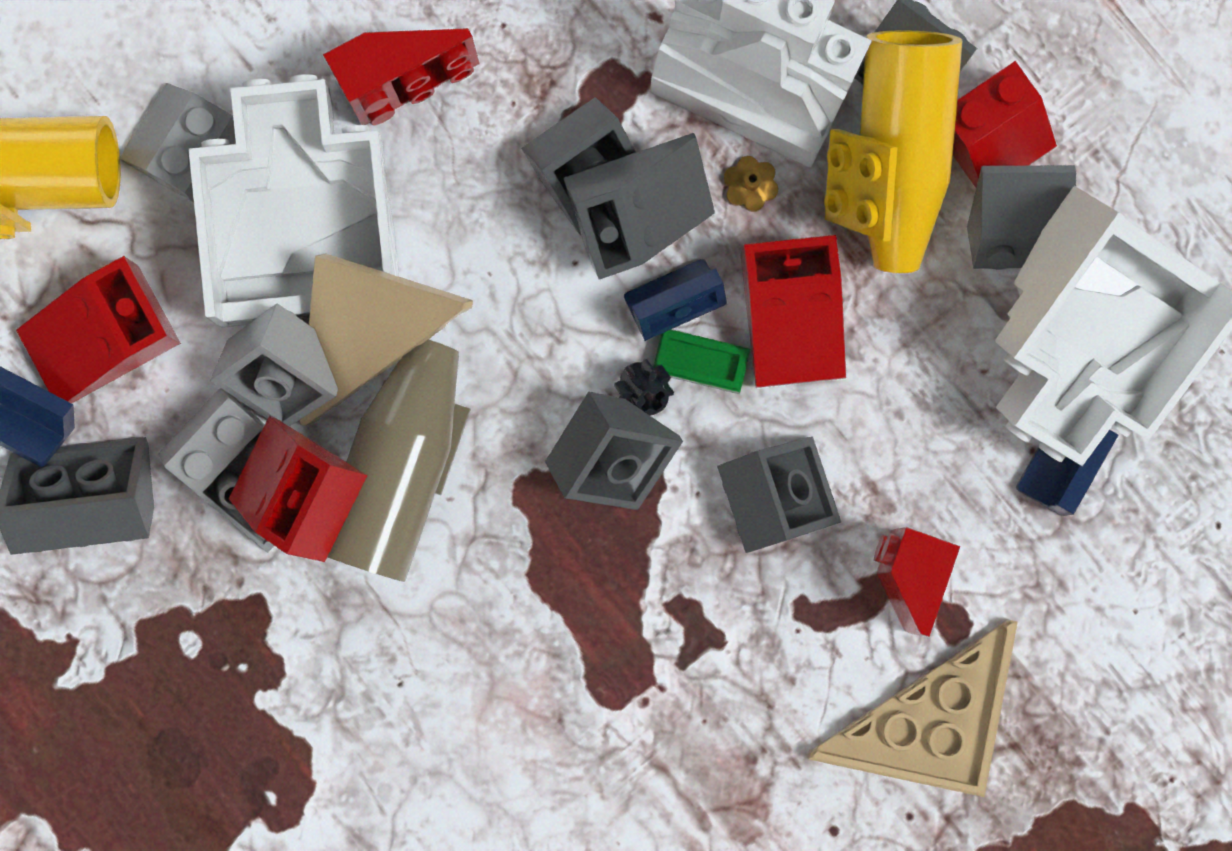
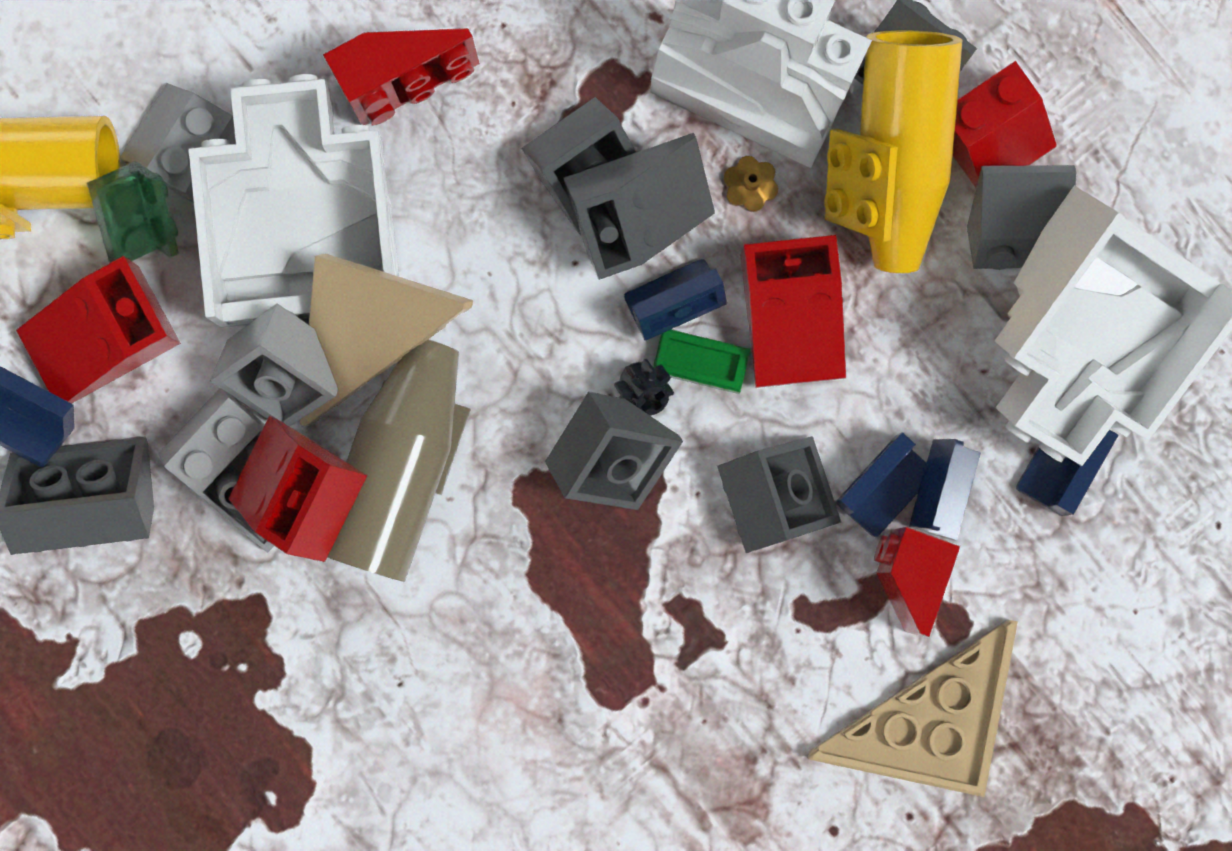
(133, 213): none -> clear green bracket
(884, 486): none -> dark blue panel
(945, 488): none -> panel

